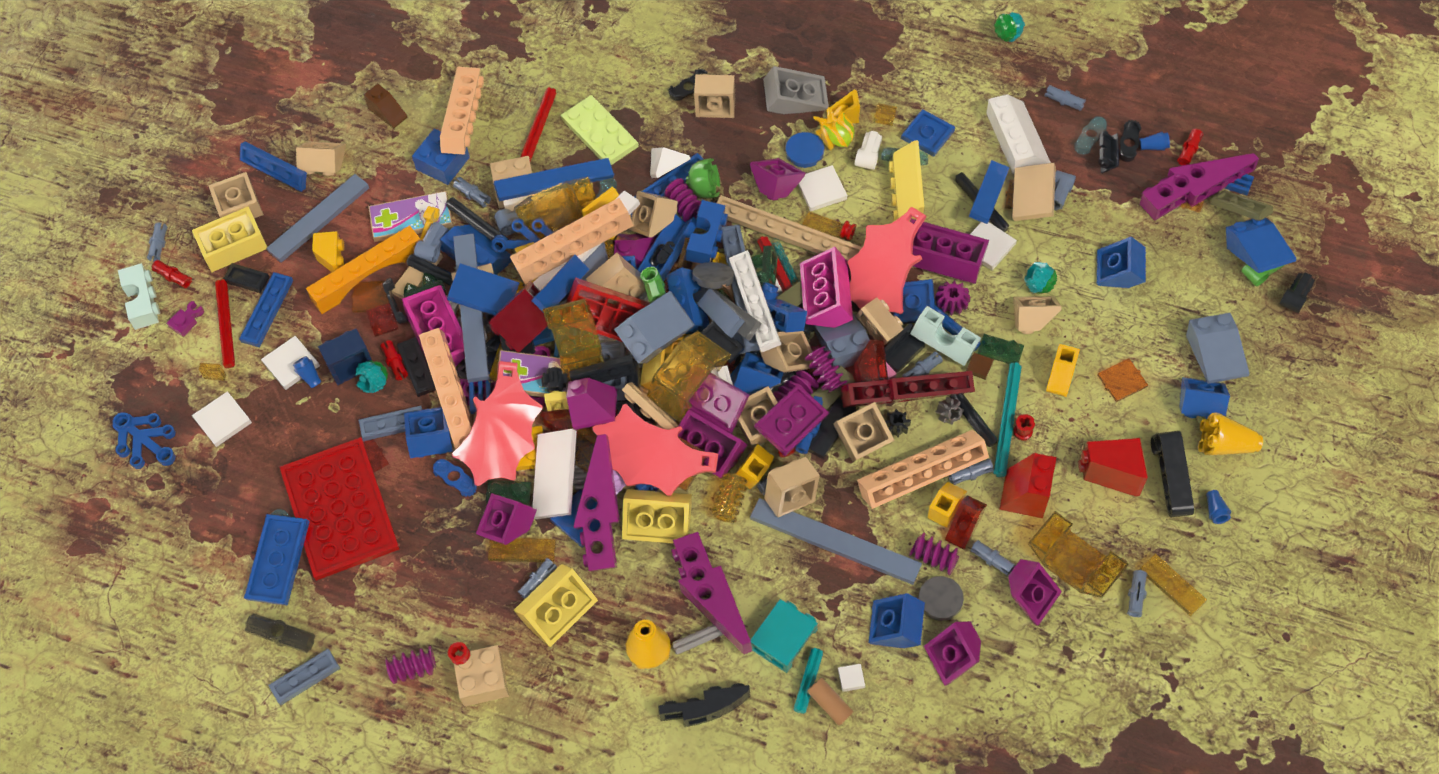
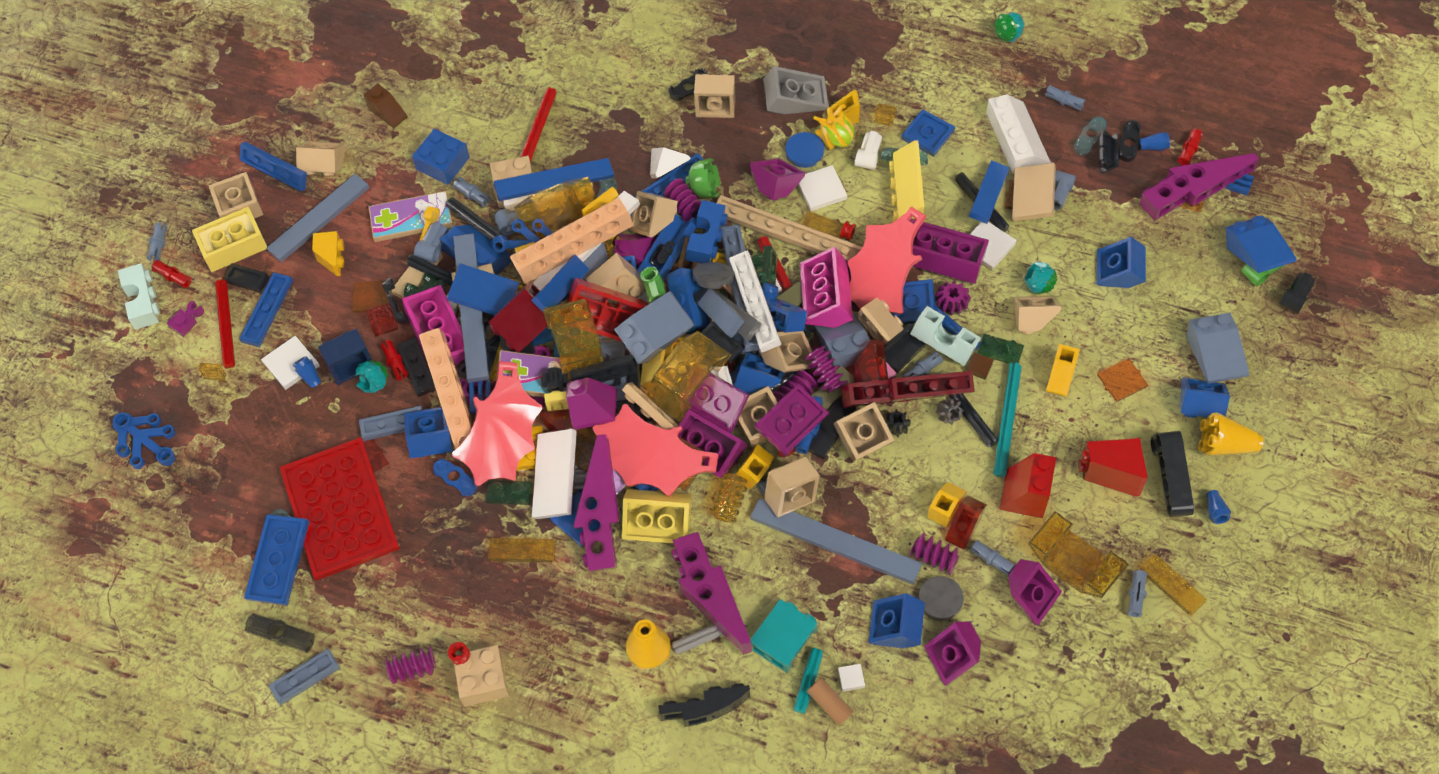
(221, 419): white tile -> none
(333, 288): light orange arch -> none
(461, 110): light nougat brick -> none
(505, 519): magenta slope -> none
(537, 578): sand blue pin -> none
(556, 604): light yellow slope -> none
(599, 130): yellowish green plate -> none
(789, 270): teal piece -> none
(922, 468): light nougat brick -> none
(972, 472): sand blue pin -> none
(1024, 427): red bush -> none
(1242, 205): olive tile -> none

